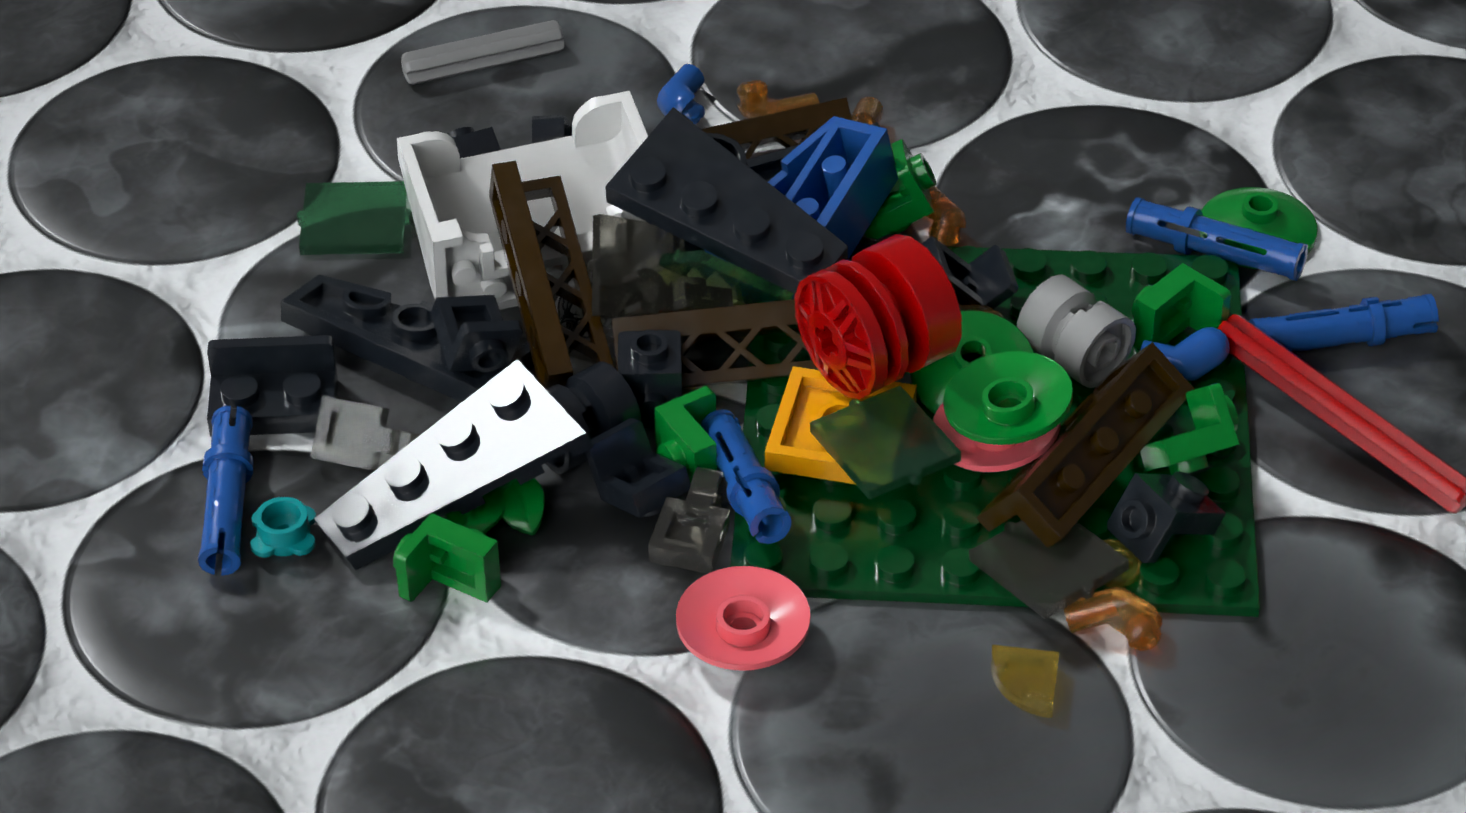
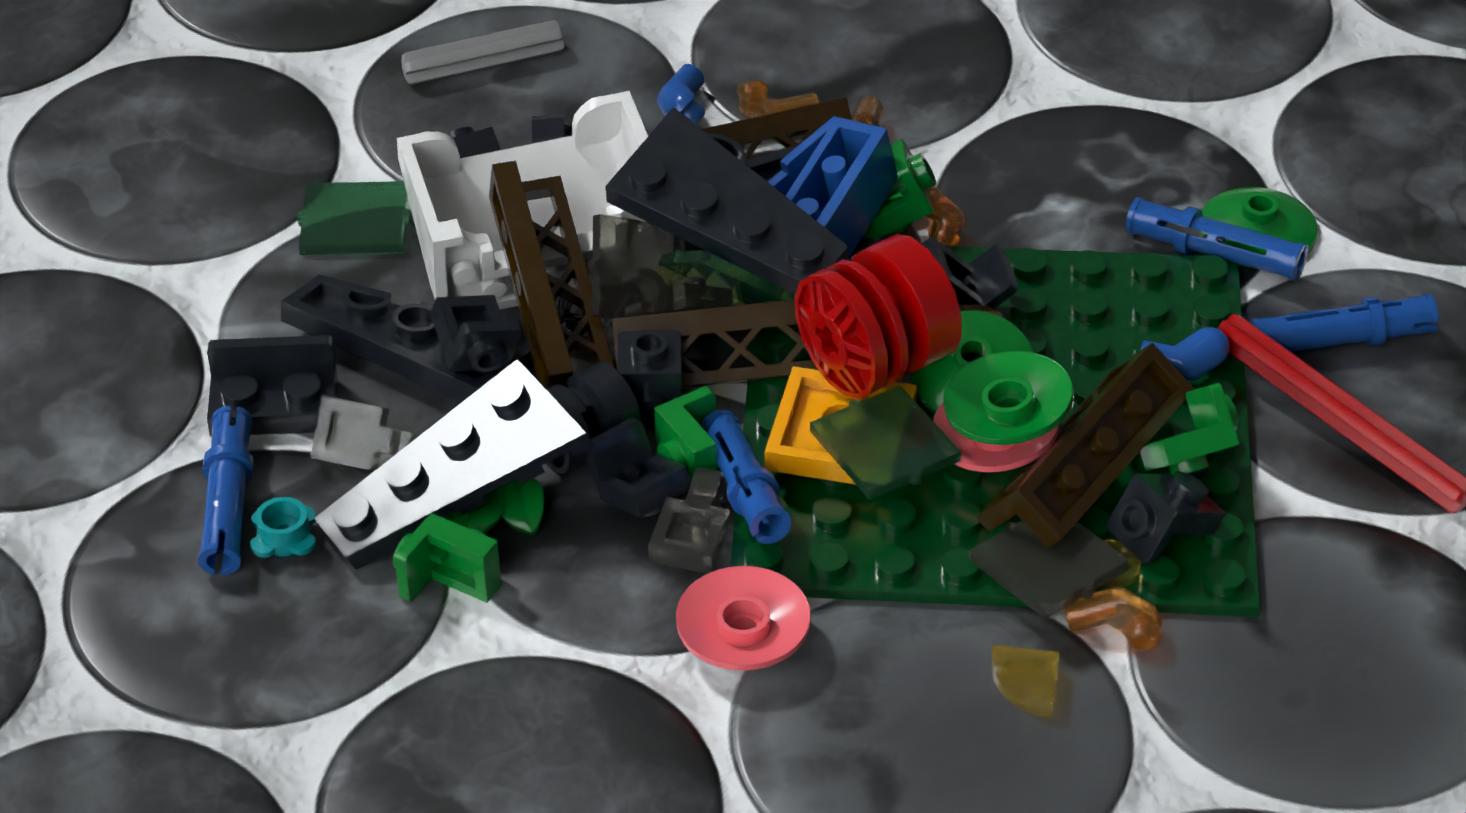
(1076, 330): light grey wheel -> none
(1177, 302): green bracket -> none

